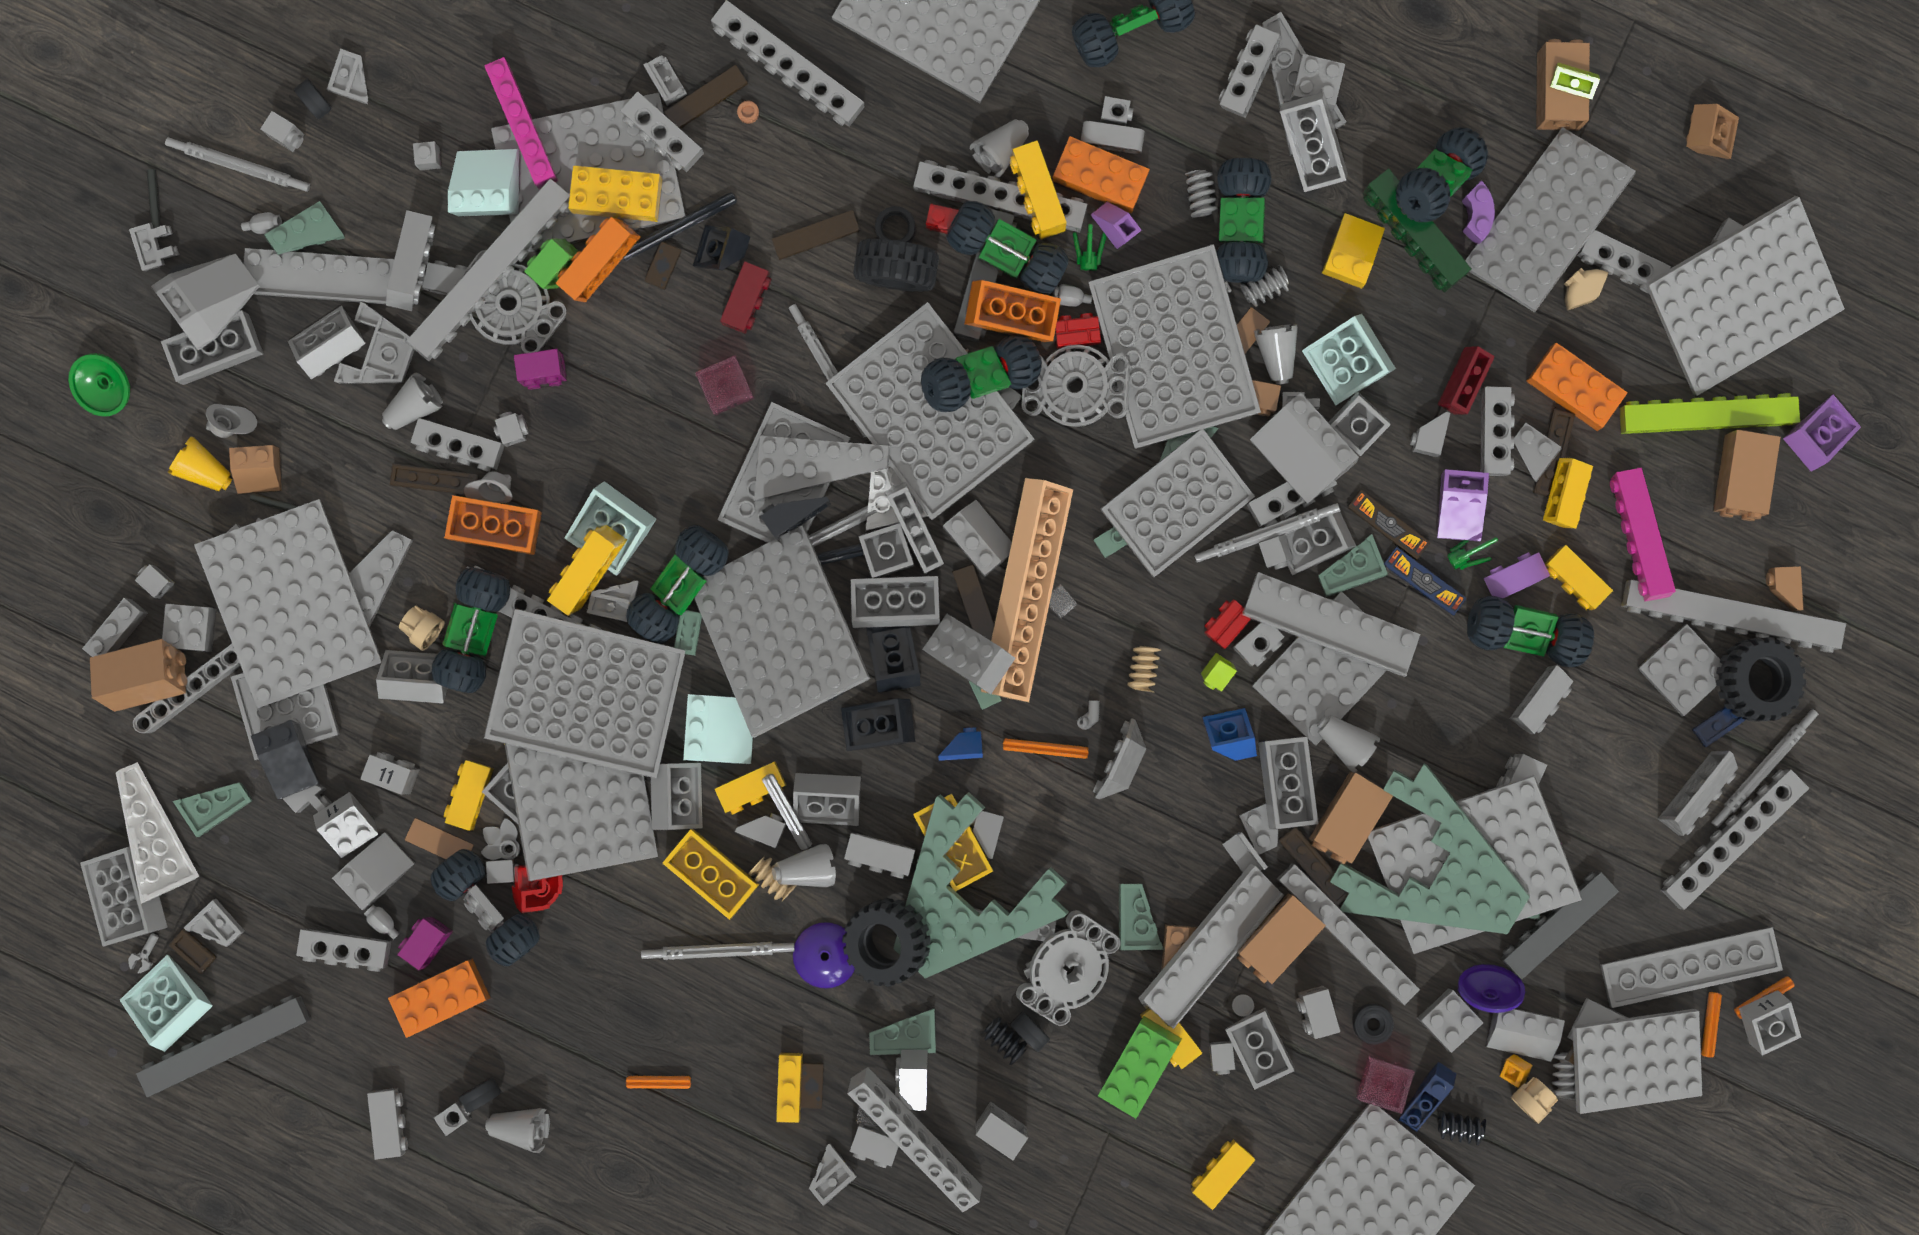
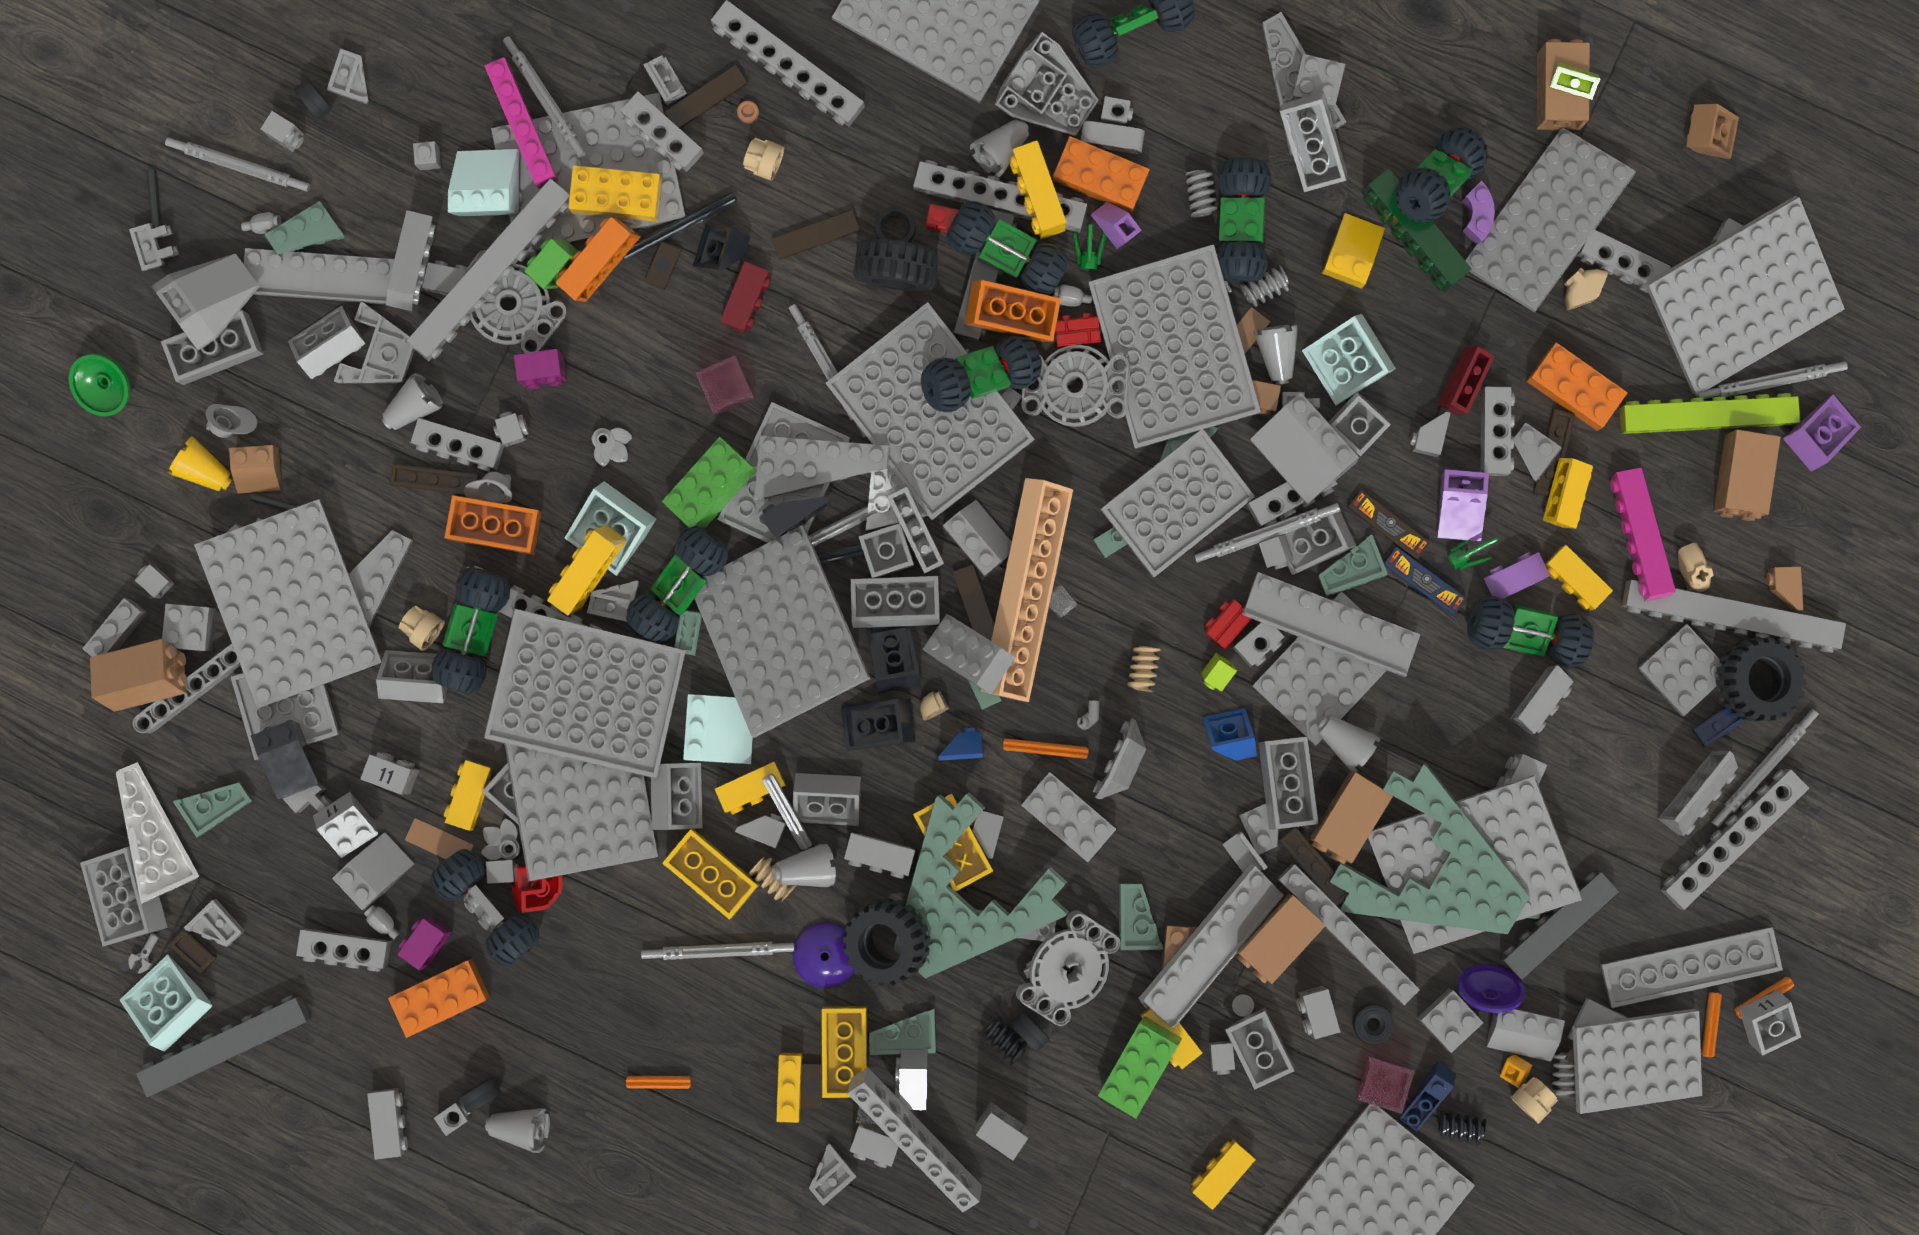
(544, 97): none -> light grey axle
(613, 447): none -> light grey plate
(709, 485): none -> bright green brick
(763, 158): none -> tan piece
(842, 1048): none -> yellow brick
(933, 705): none -> tan piece
(1046, 89): none -> light grey wedge
(1068, 817): none -> light grey brick
(1241, 103): light grey brick -> none
(1694, 568): none -> tan piece
(1773, 380): none -> light grey axle

